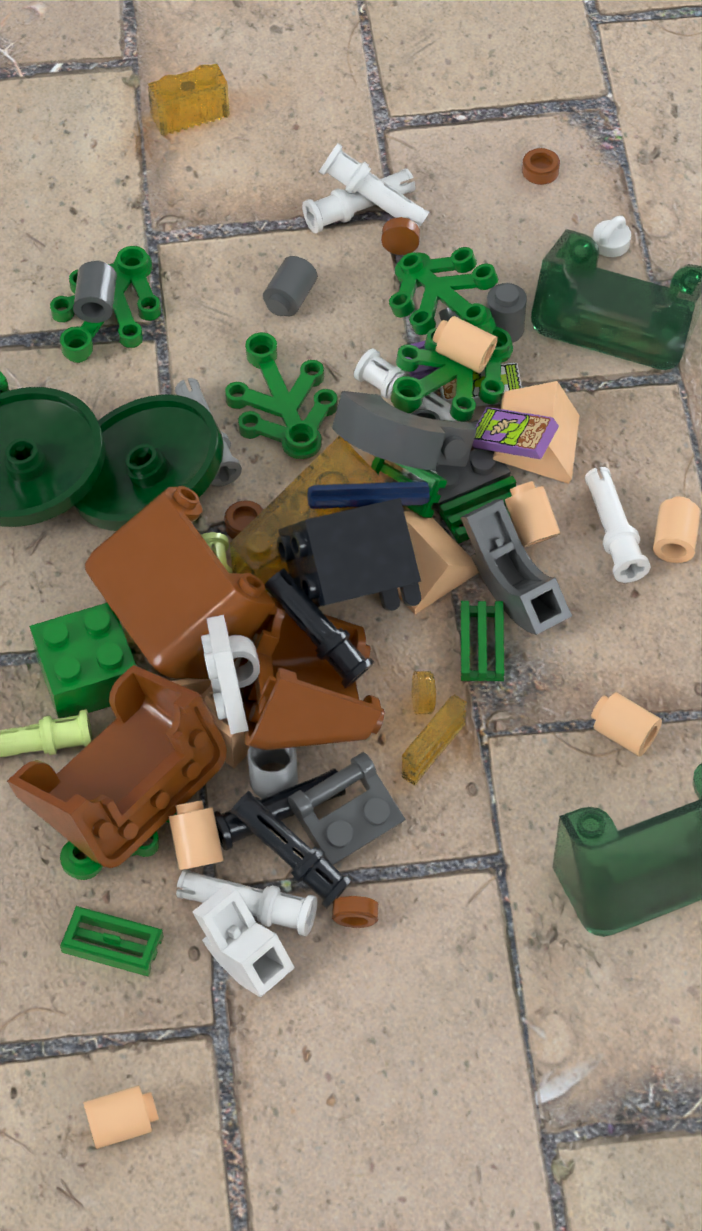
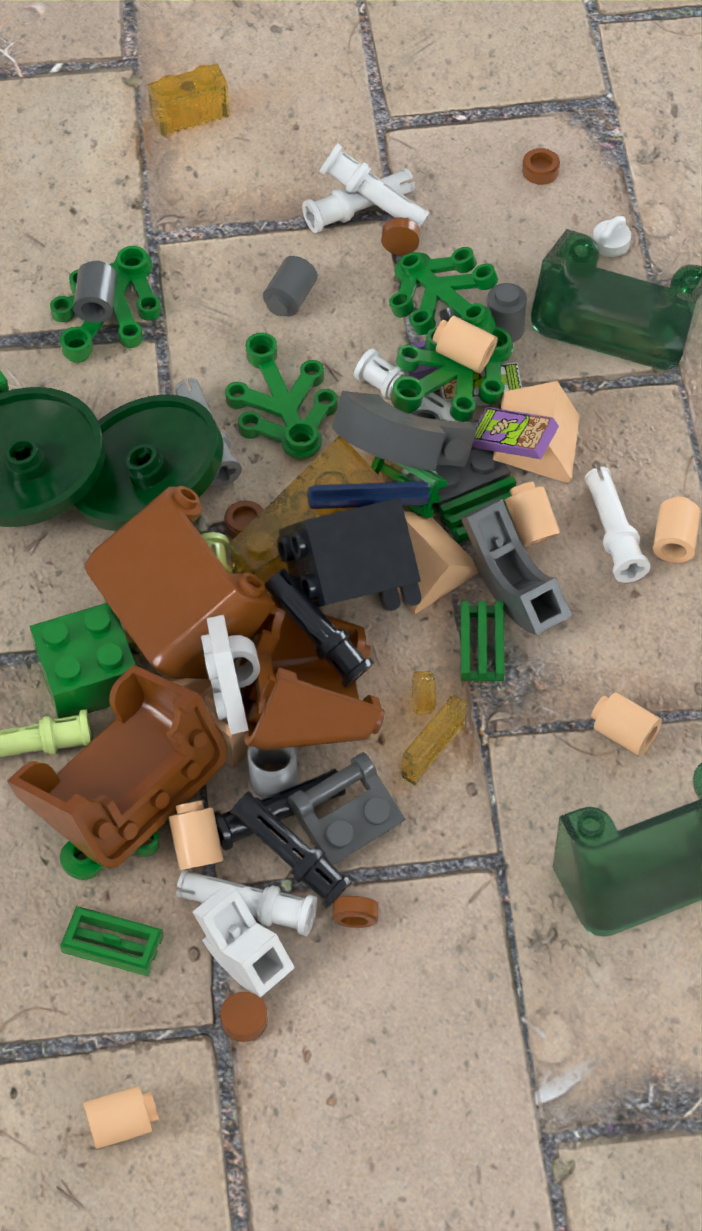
(244, 1016): none -> dark orange tile

